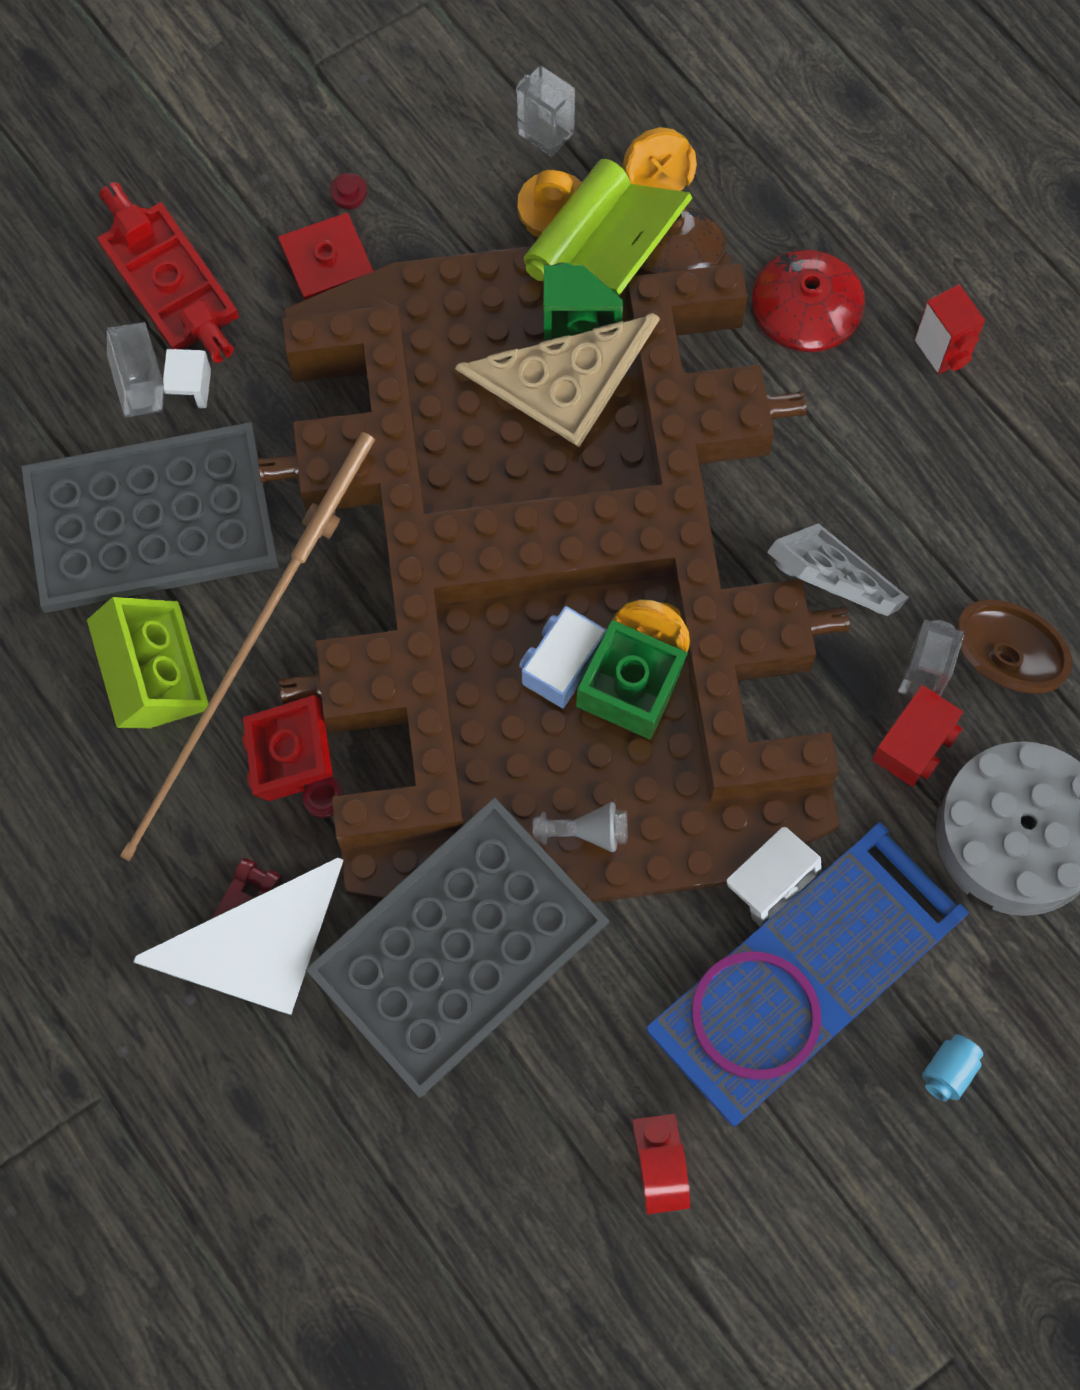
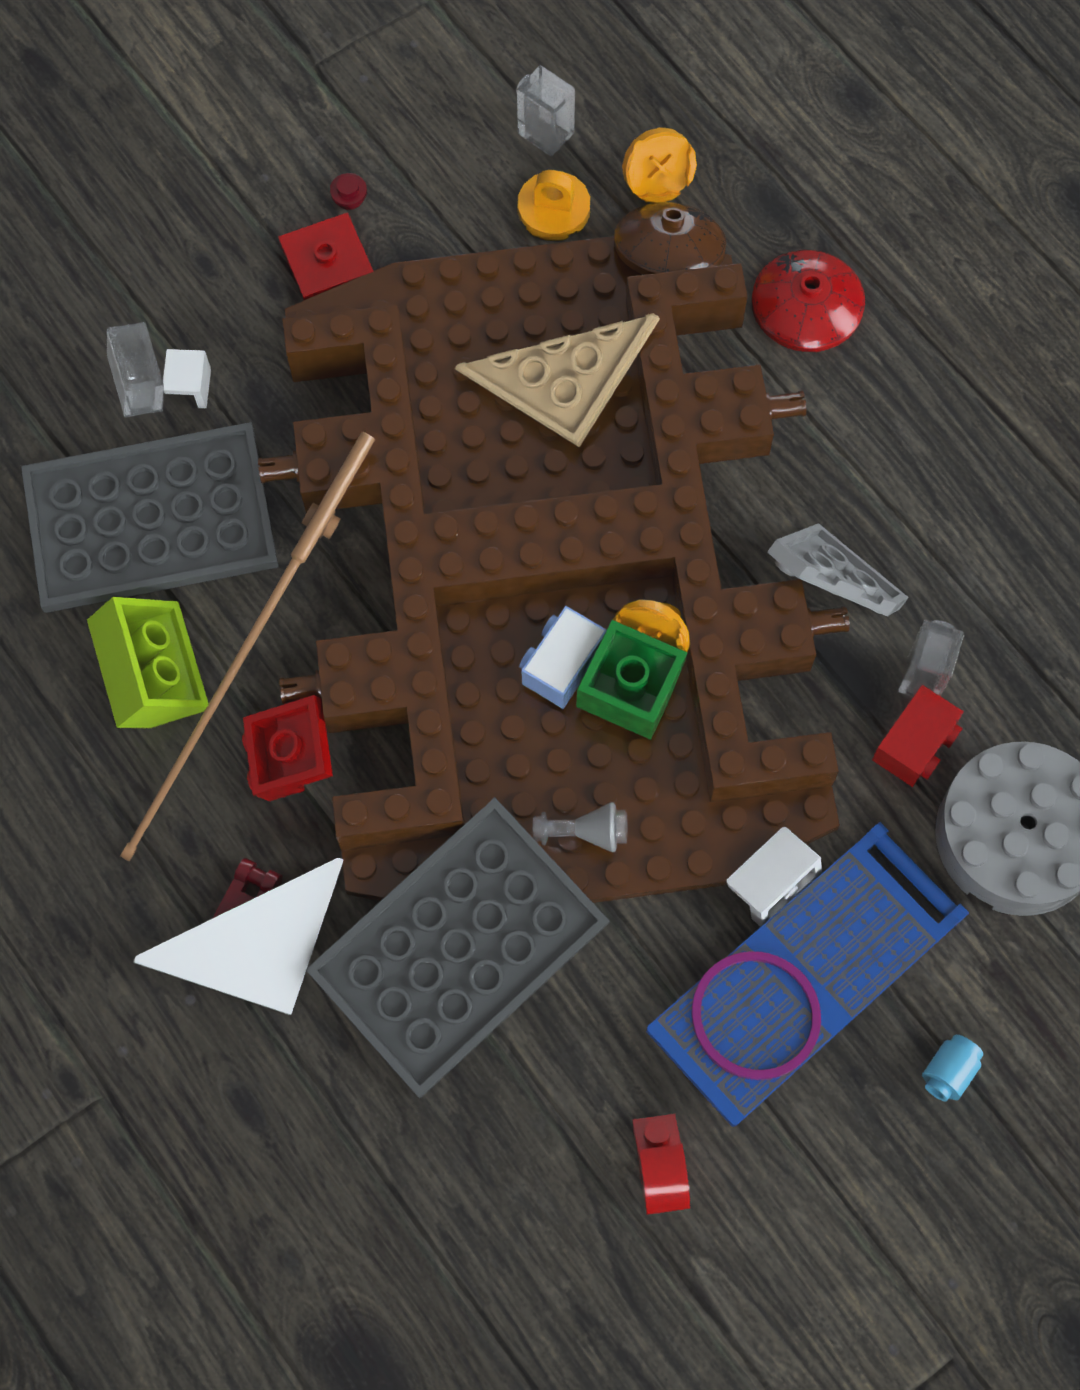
(166, 275): red plate -> none
(319, 796): dark red plate -> none
(576, 301): green slope -> none
(607, 226): lime door -> none
(949, 330): red brick -> none
(1014, 647): reddish brown dish -> none

